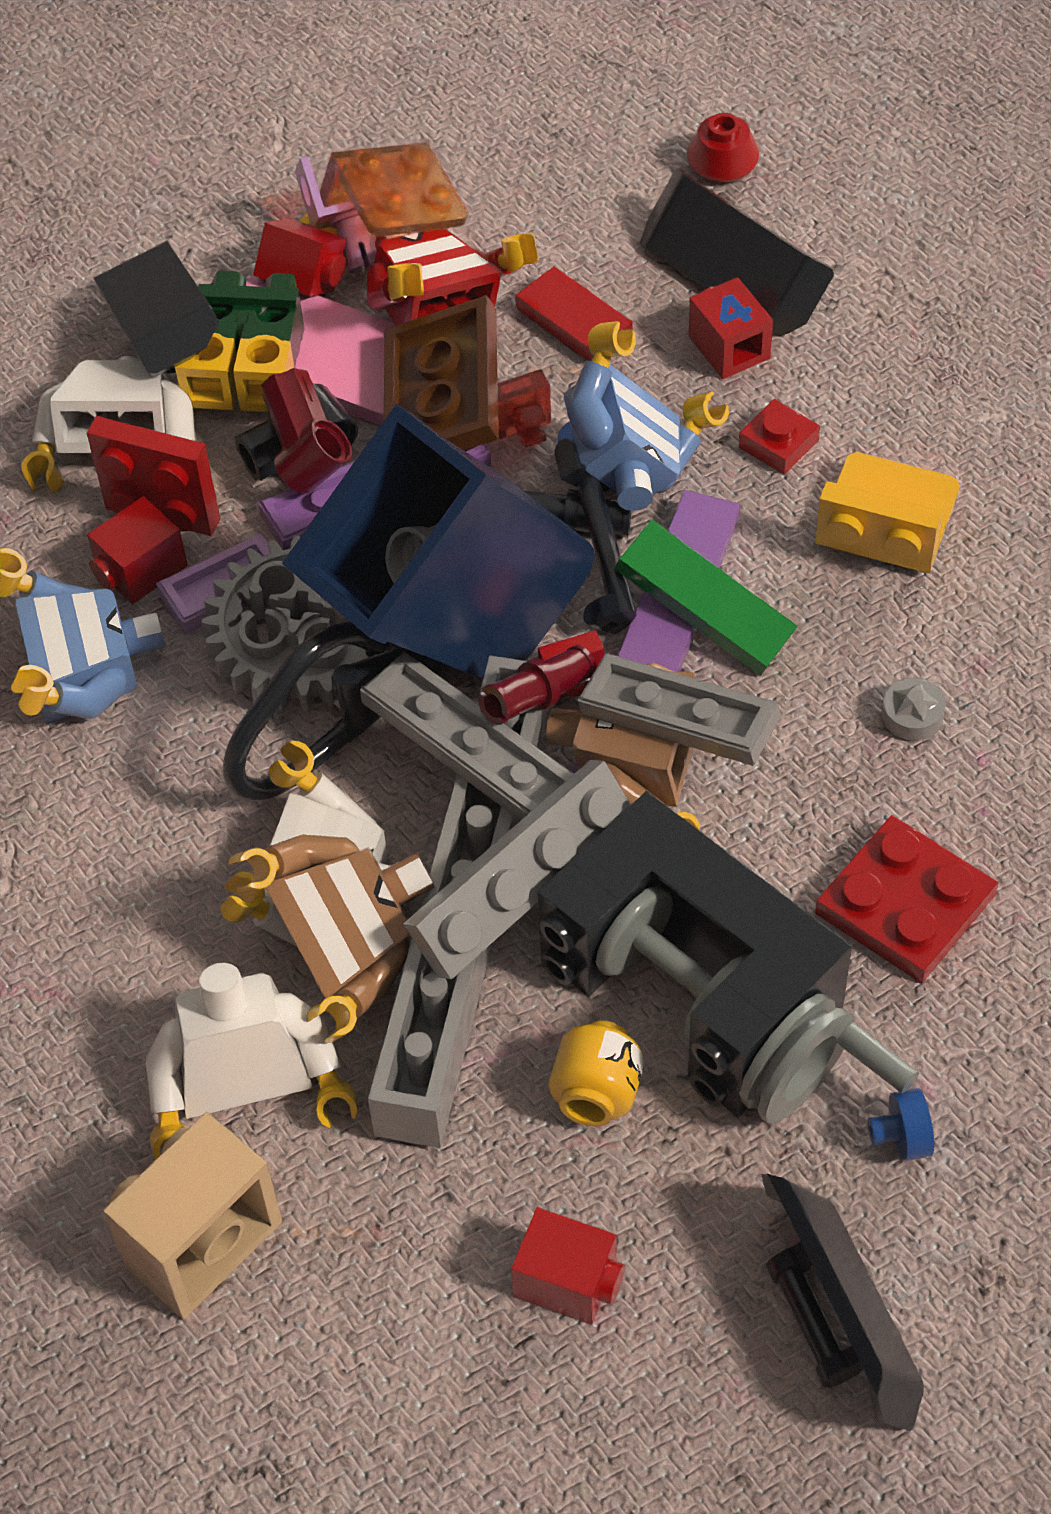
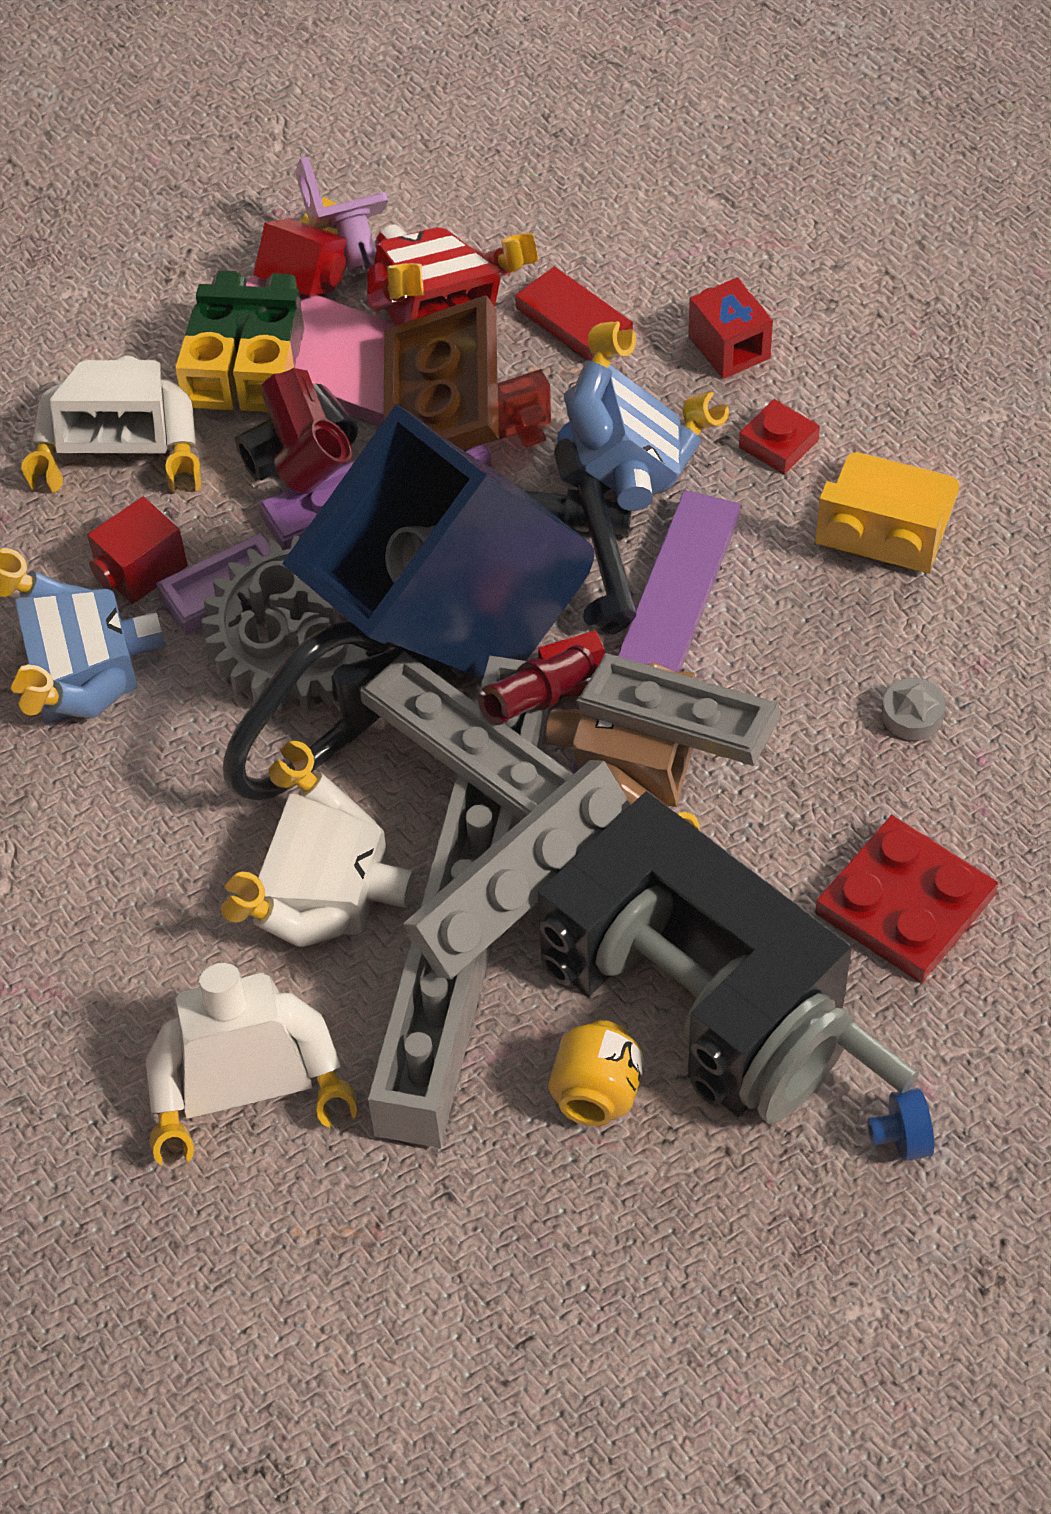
(155, 465): red plate -> none
(159, 308): black piece -> none
(193, 1214): tan brick -> none
(340, 916): torso -> none
(394, 189): clear orange bracket -> none
(566, 1266): red brick -> none
(705, 597): green tile -> none
(720, 242): black piece -> none
(723, 149): red cone -> none
(874, 1339): black piece -> none

